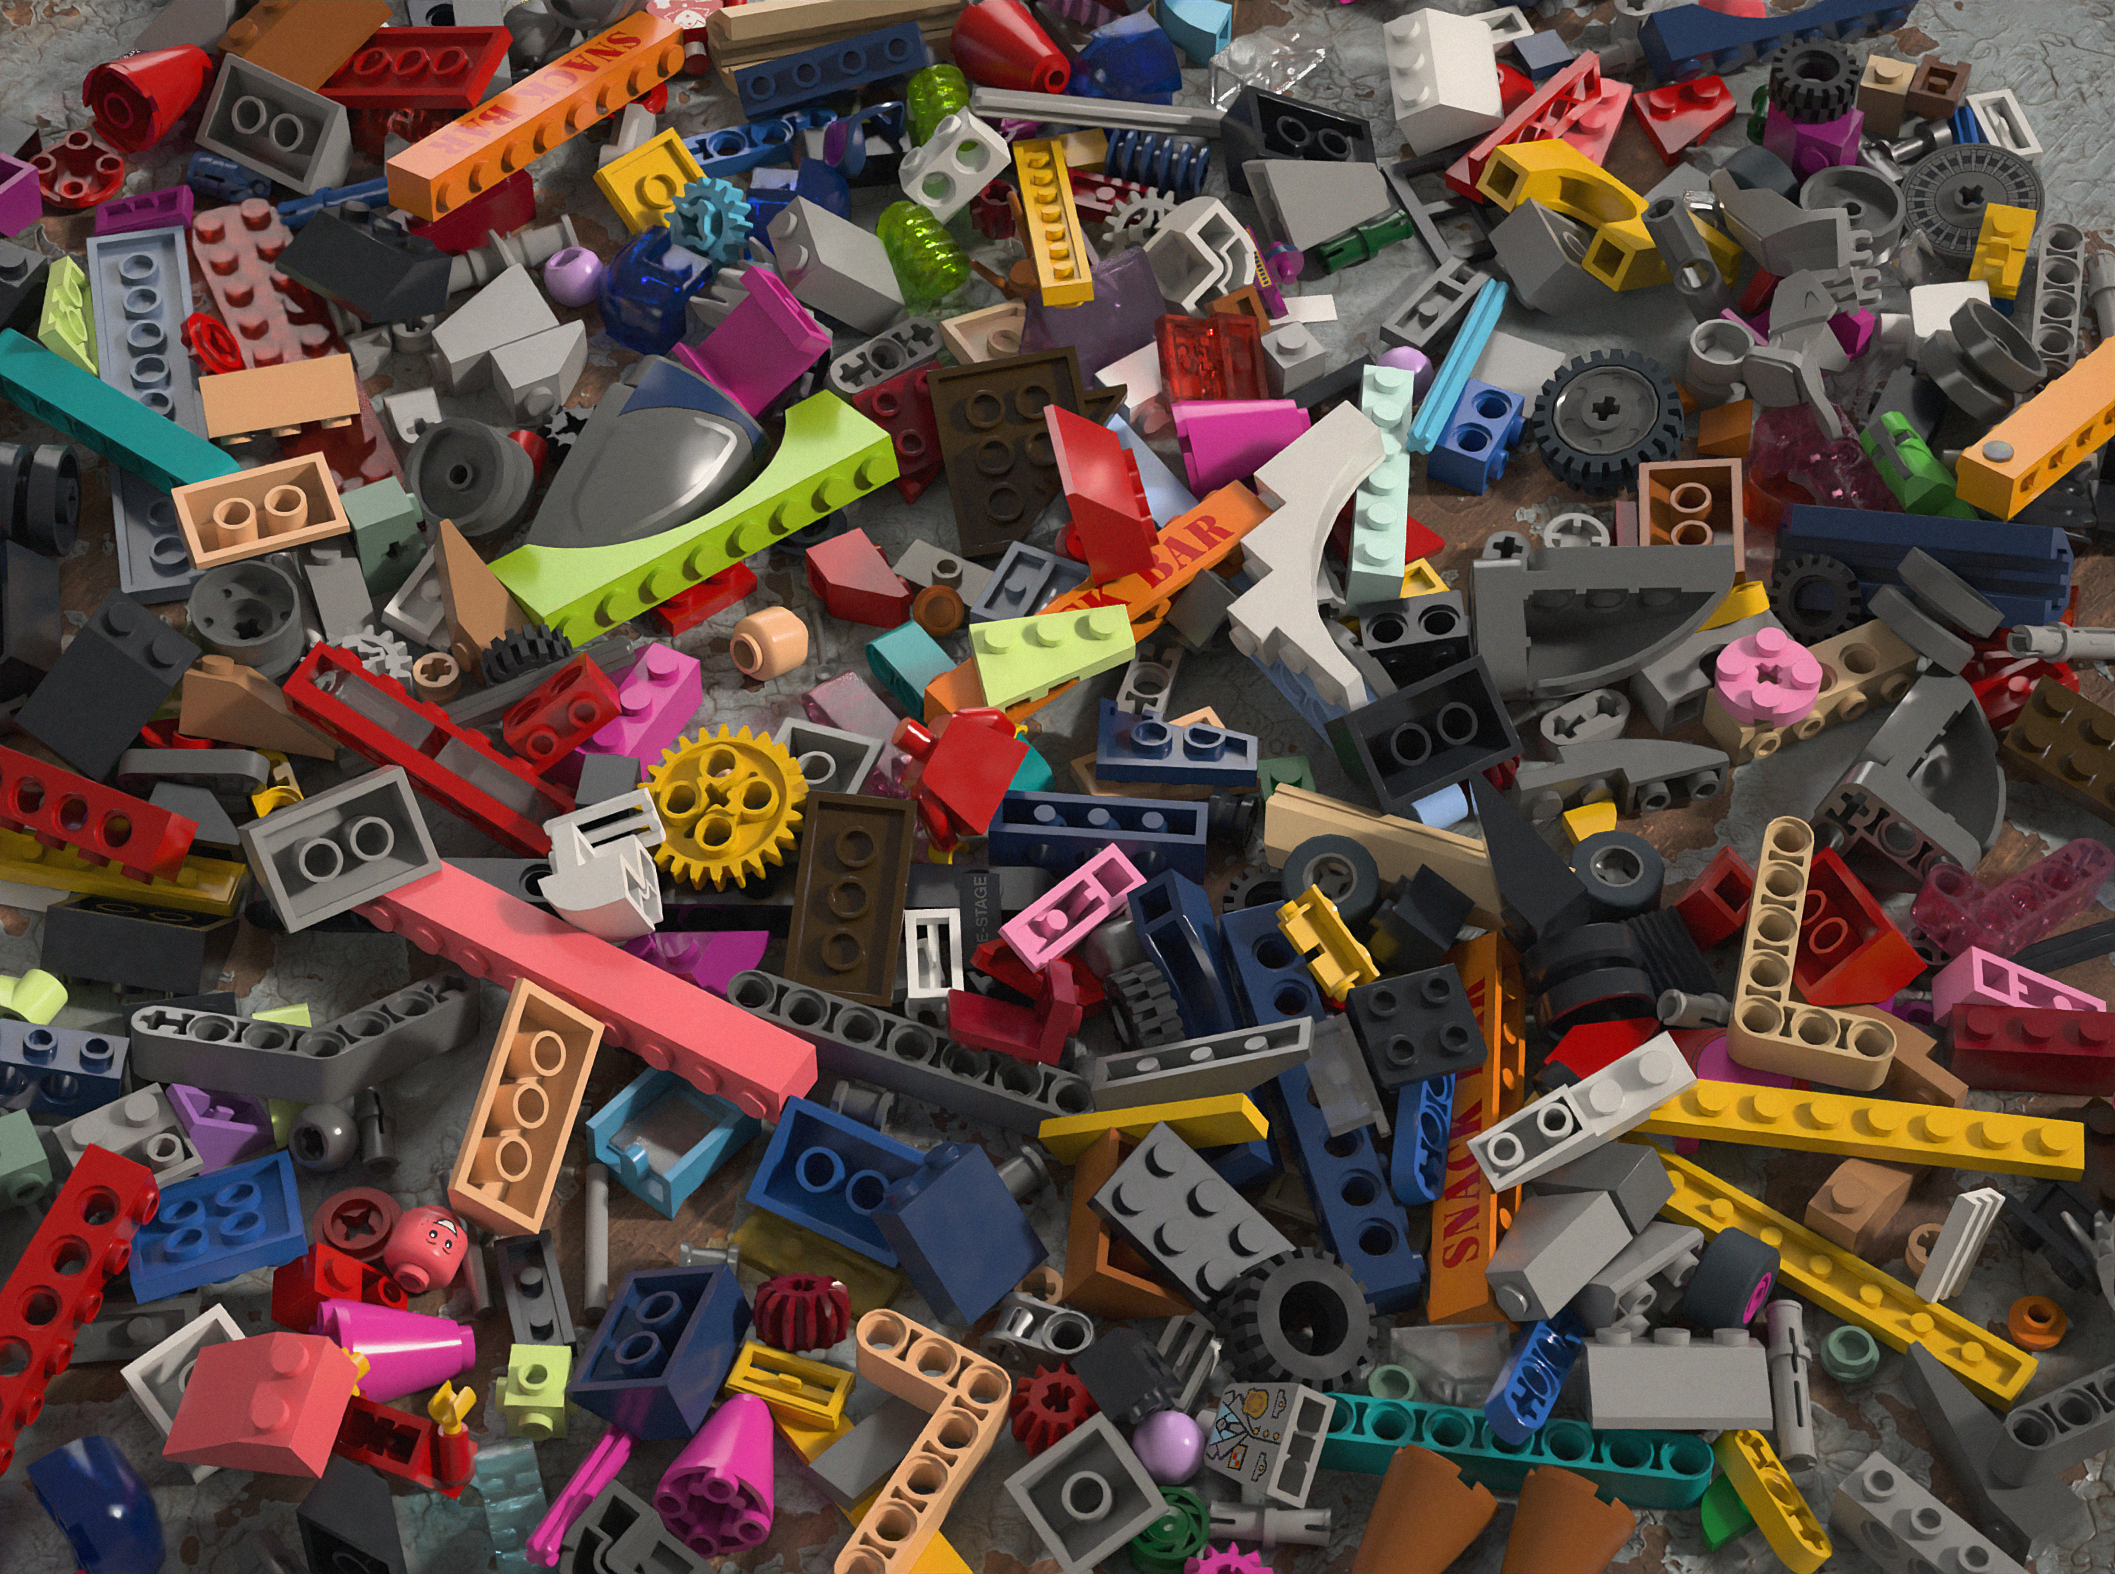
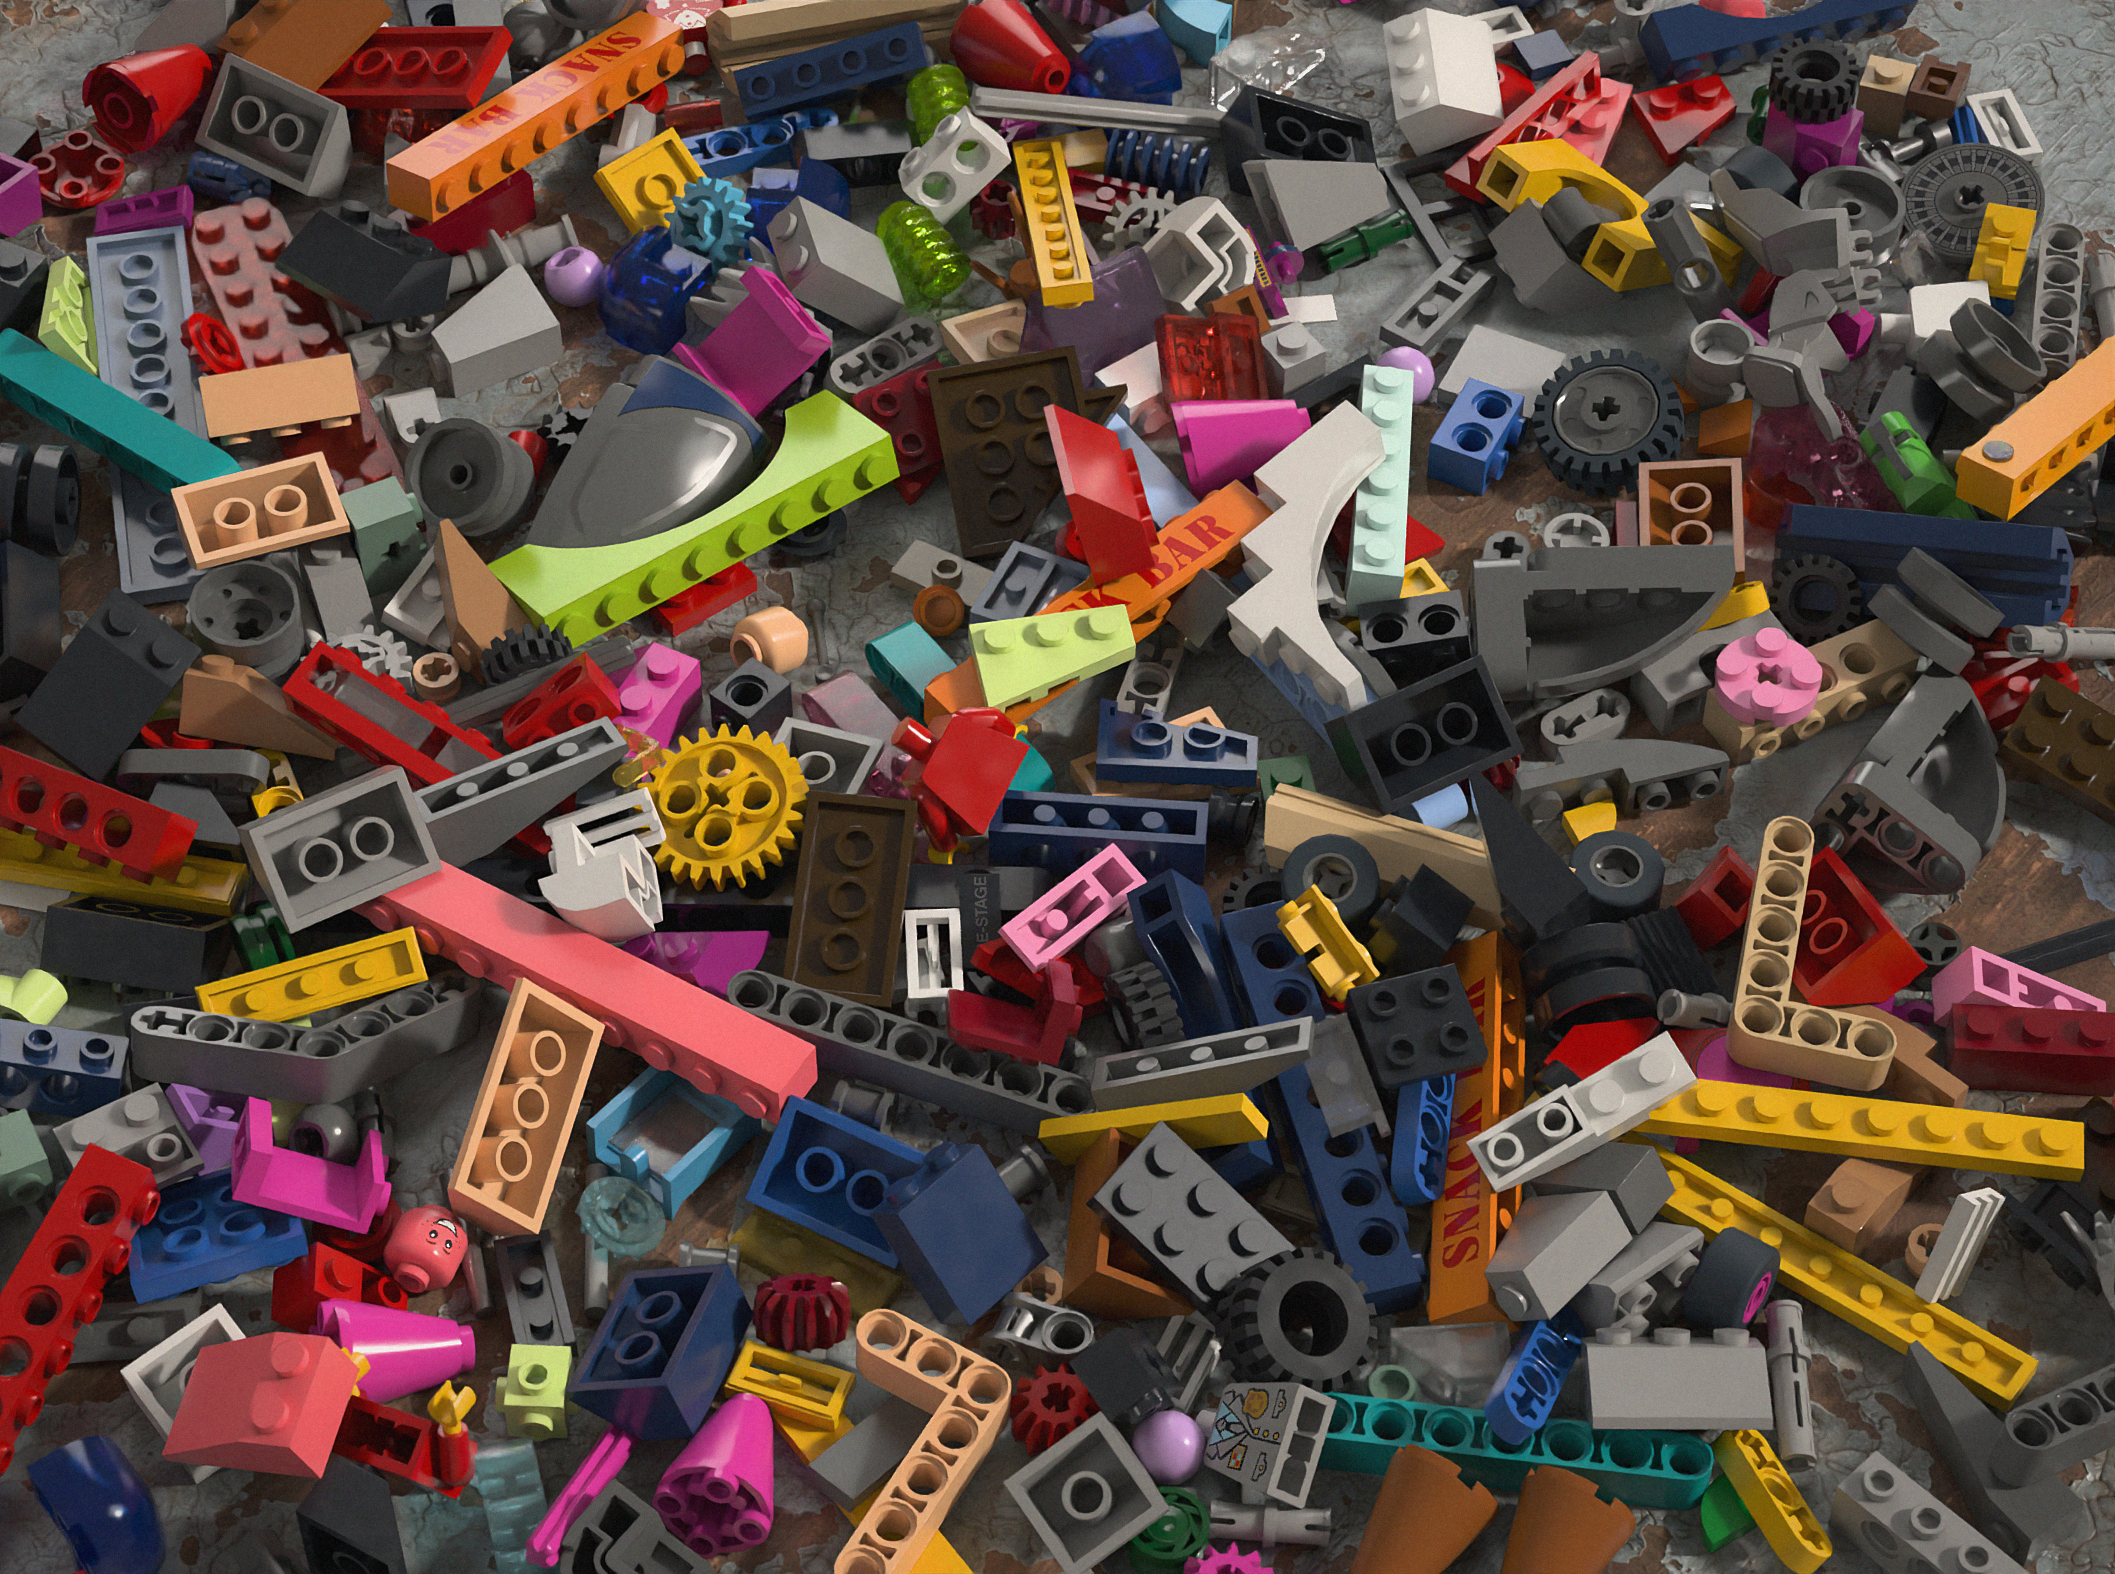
(260, 939): none -> dark green wheel
(301, 210): blue pin -> none
(304, 1183): none -> dark pink panel
(319, 980): none -> yellow tile
(497, 800): none -> dark grey slope
(540, 370): light grey slope -> none
(638, 1210): none -> clear light blue gear
(648, 757): none -> clear yellow piece
(694, 115): none -> clear red pin
(753, 698): none -> black brick
(845, 142): dark blue piece -> none
(857, 581): slope -> none
(1457, 367): medium azure axle -> none
(1575, 219): none -> dark grey piece
(1849, 1354): sand green plate -> none
(2003, 921): clear pink beam -> none
(2034, 1335): orange plate -> none

